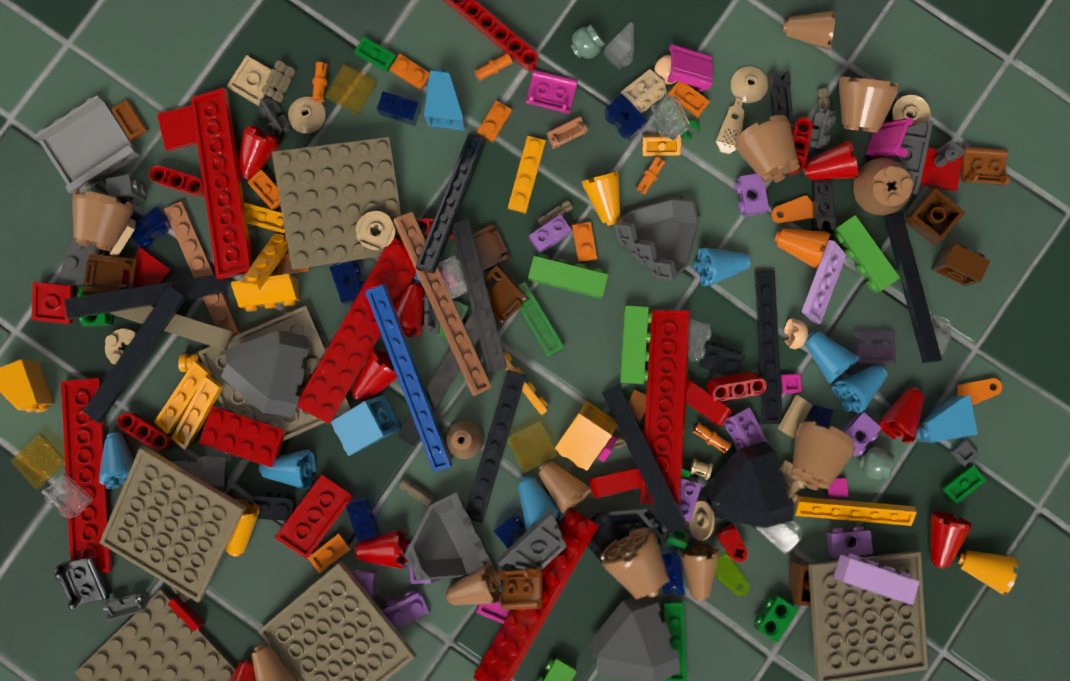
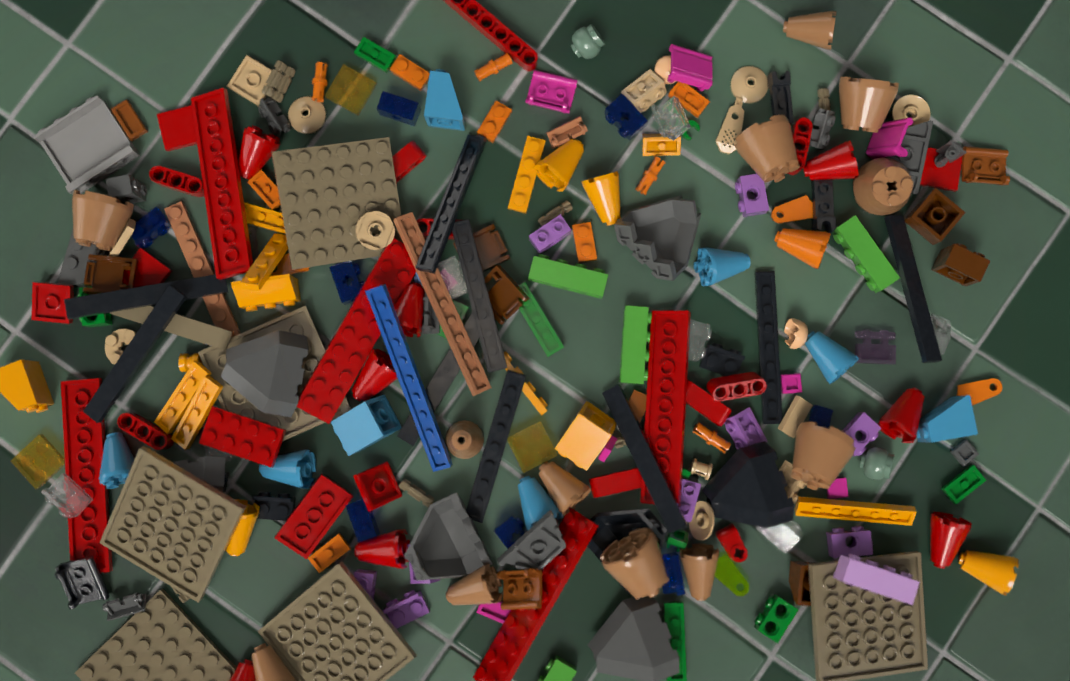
(188, 616): red tile -> none
(377, 486): none -> red tile
(407, 159): none -> red beam
(560, 165): none -> light orange cone
(621, 48): clear slope -> none
(824, 282): lavender tile -> none
(859, 388): dark azure cone -> none

